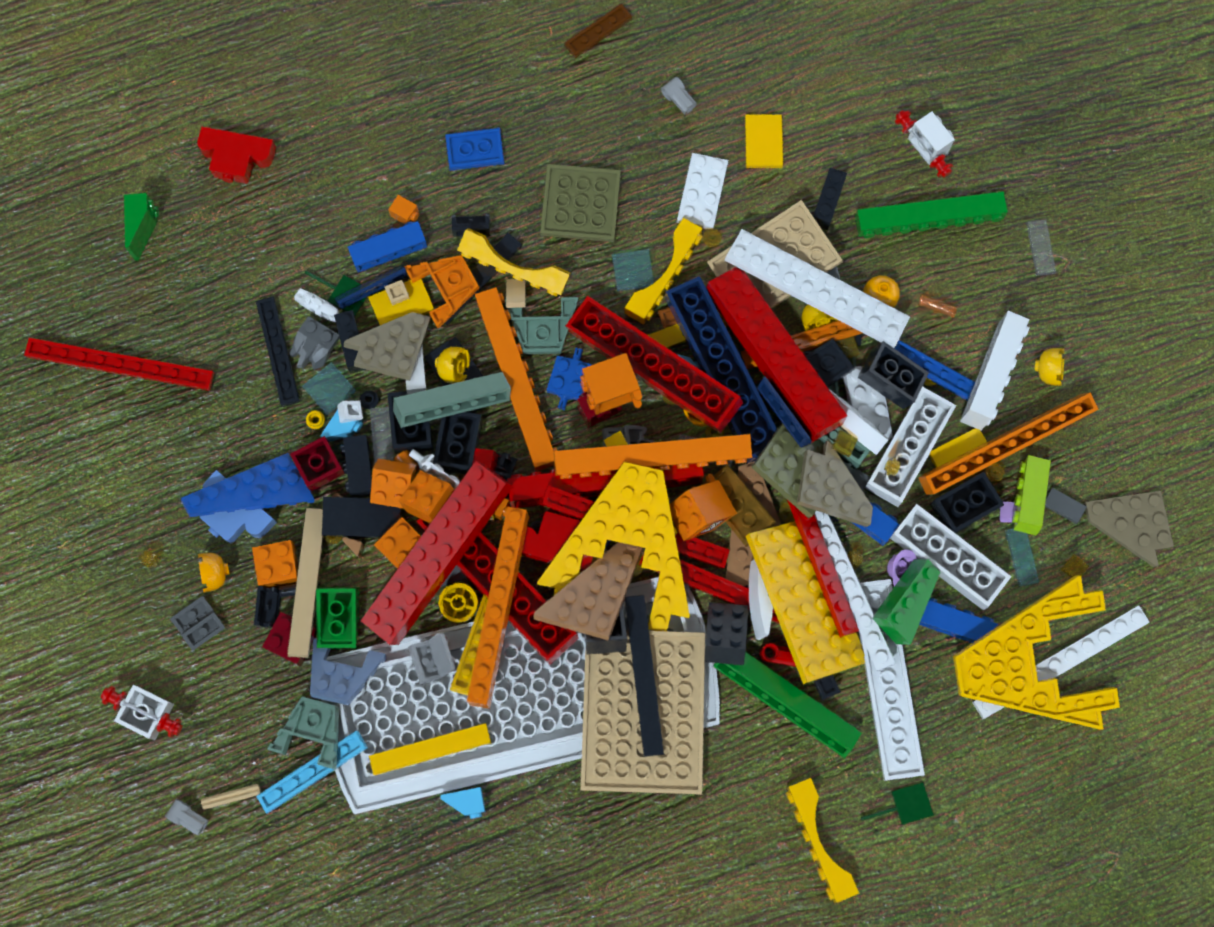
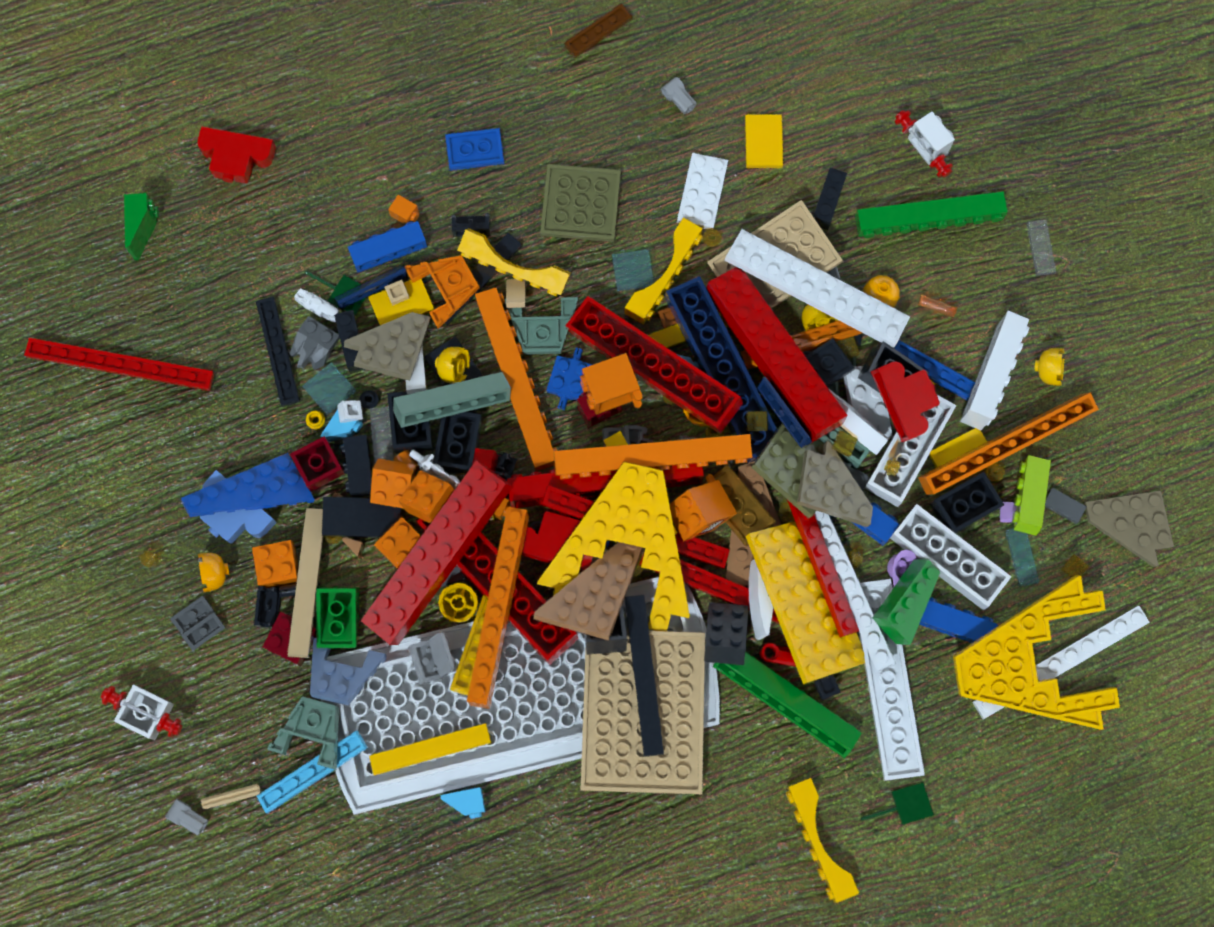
(757, 421): none -> clear yellow tile
(906, 398): none -> red brick

